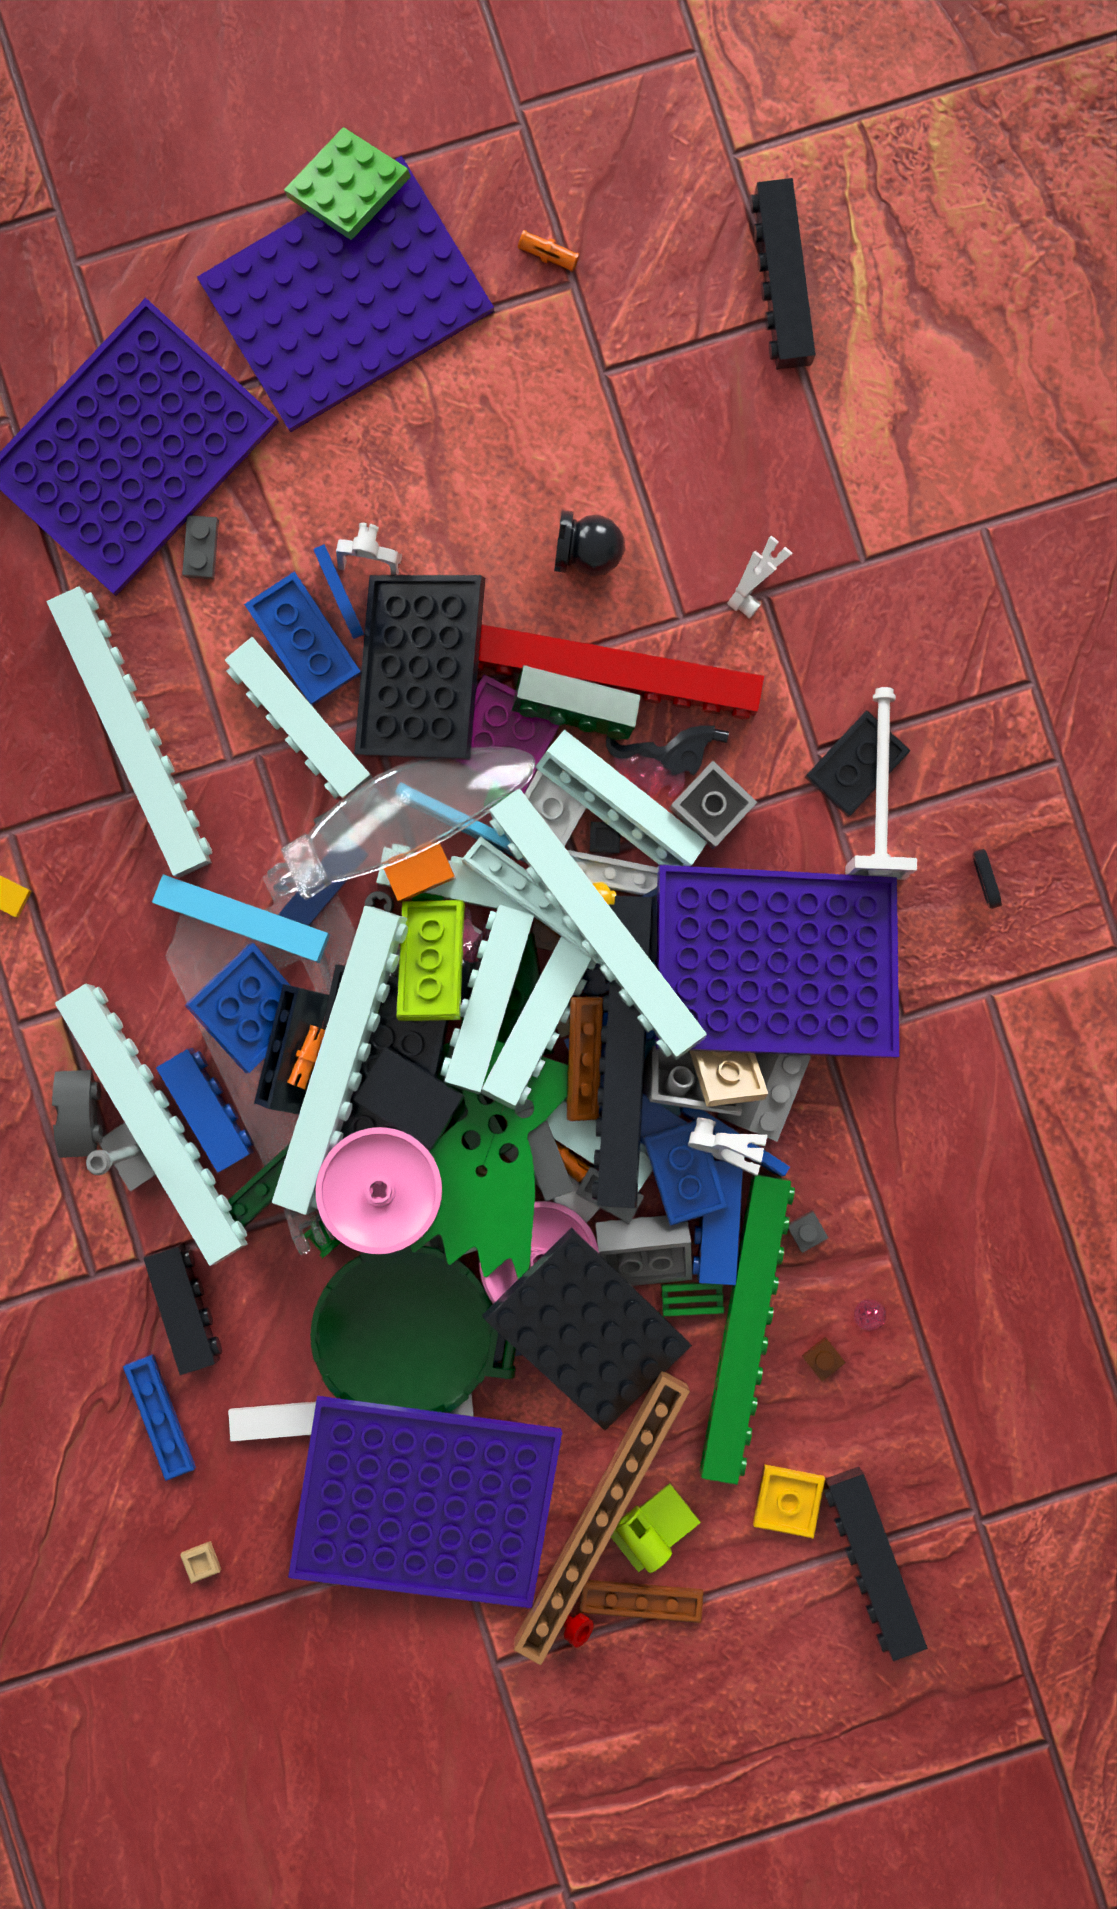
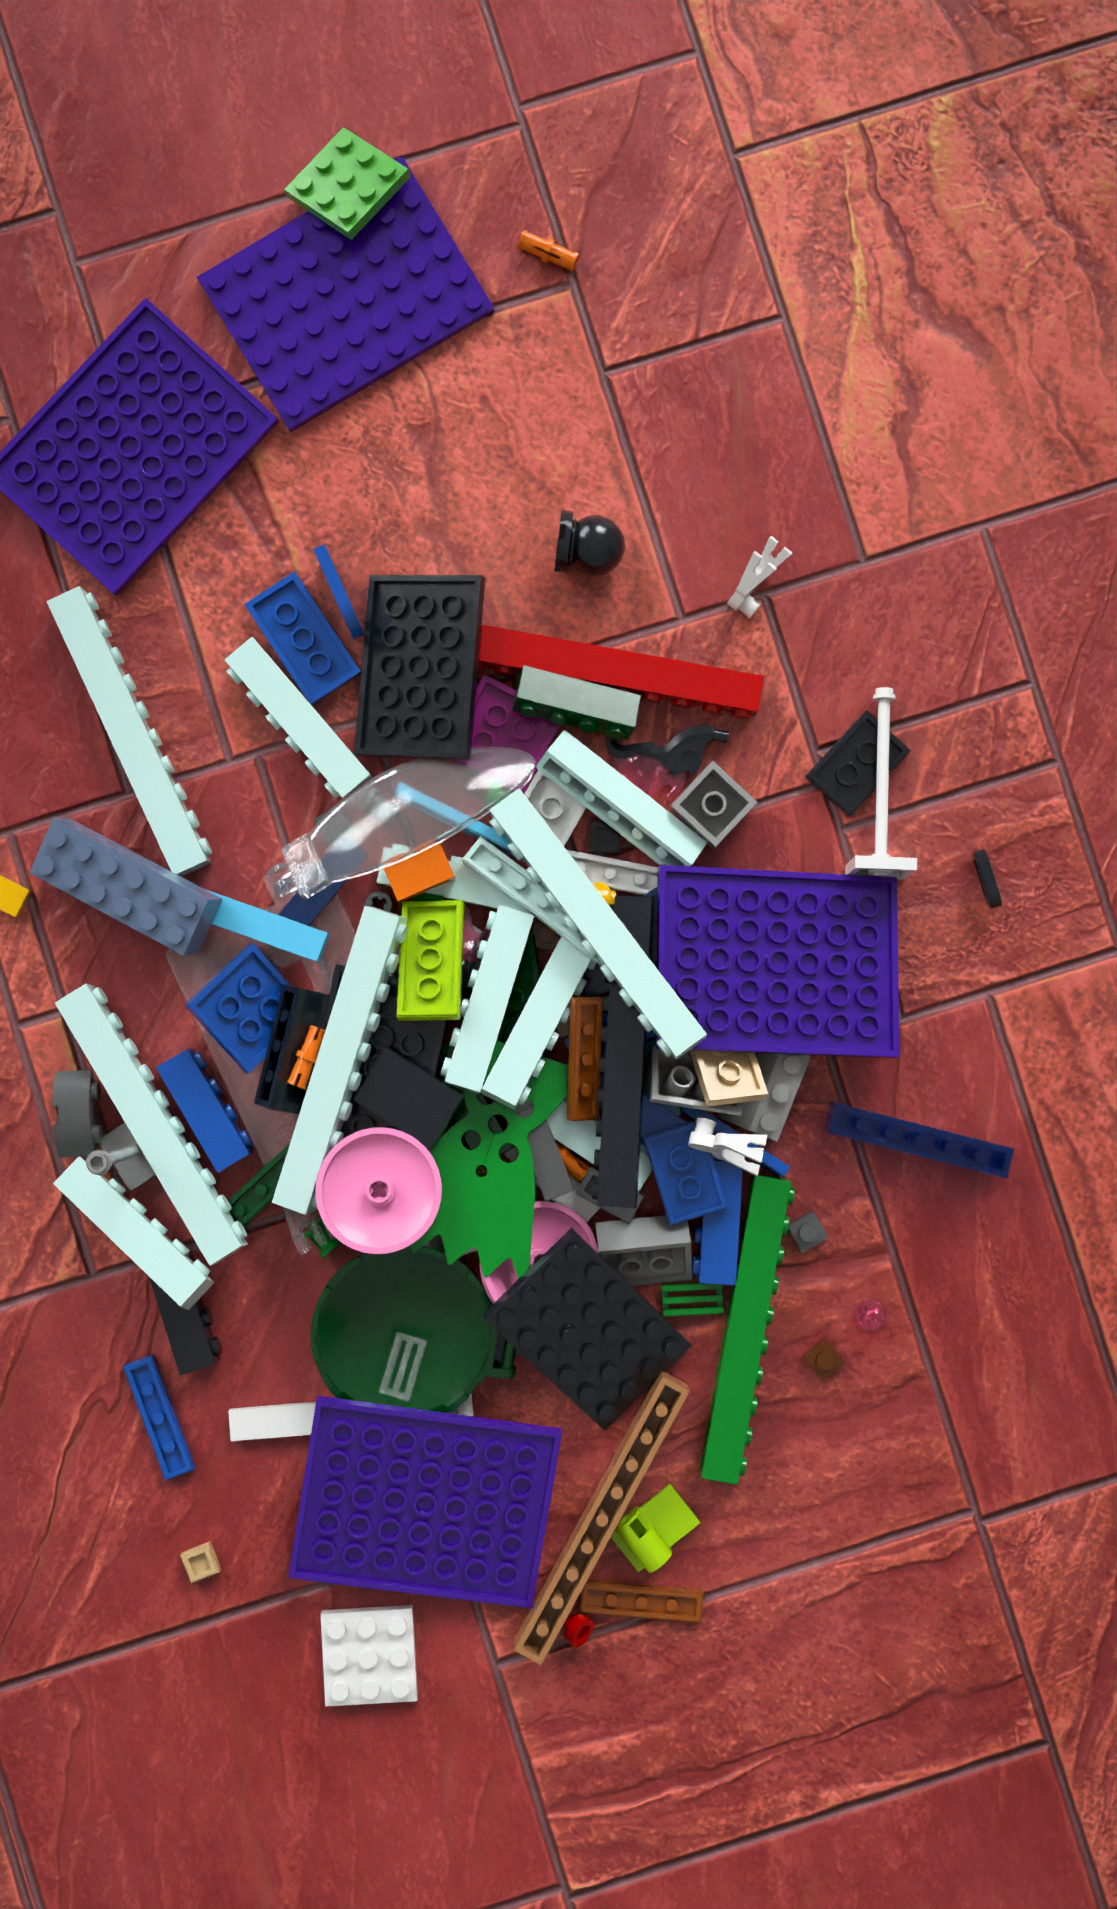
(126, 886): none -> sand blue brick
(135, 1234): none -> light aqua brick
(200, 547): dark grey plate -> none
(366, 546): white piece -> none
(369, 1655): none -> white plate
(391, 1364): none -> clear tile
(783, 274): black brick -> none
(789, 1501): yellow tile -> none
(876, 1564): black brick -> none
(918, 1139): none -> clear blue brick

